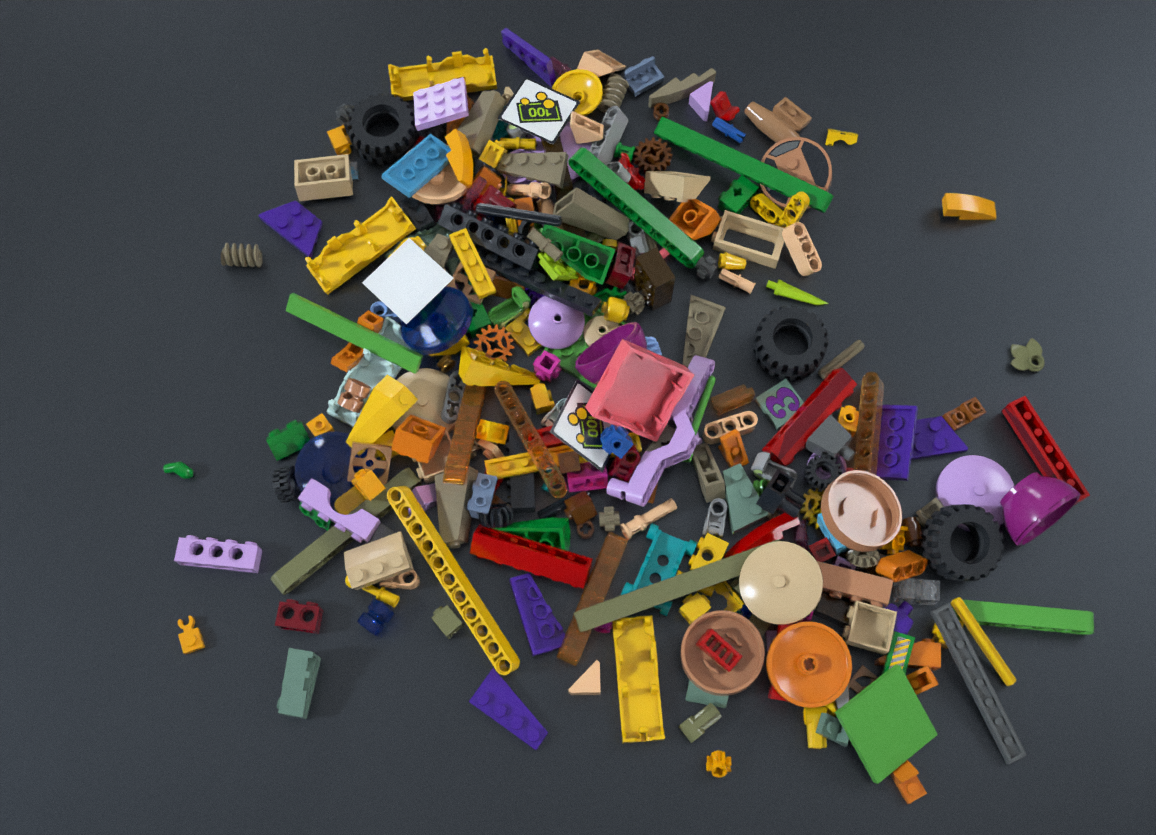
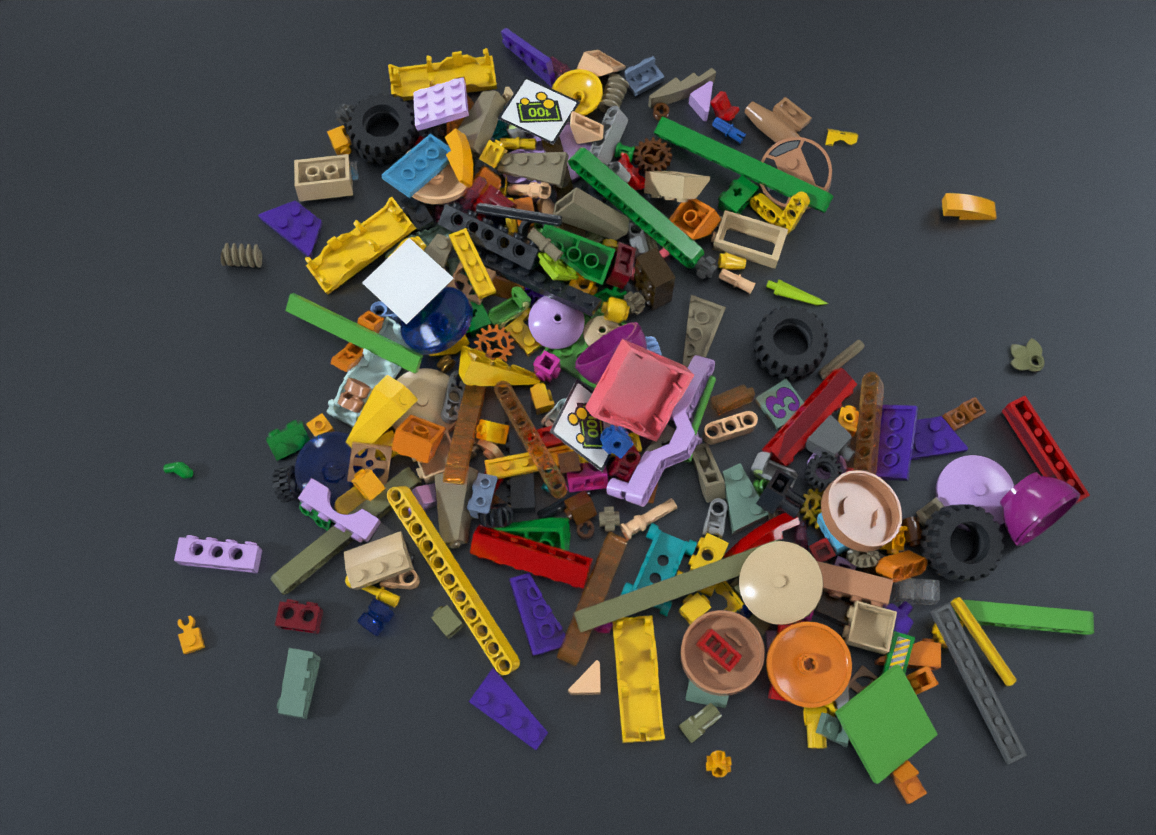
(733, 448): orange slope -> none
(801, 249): light nougat beam -> none

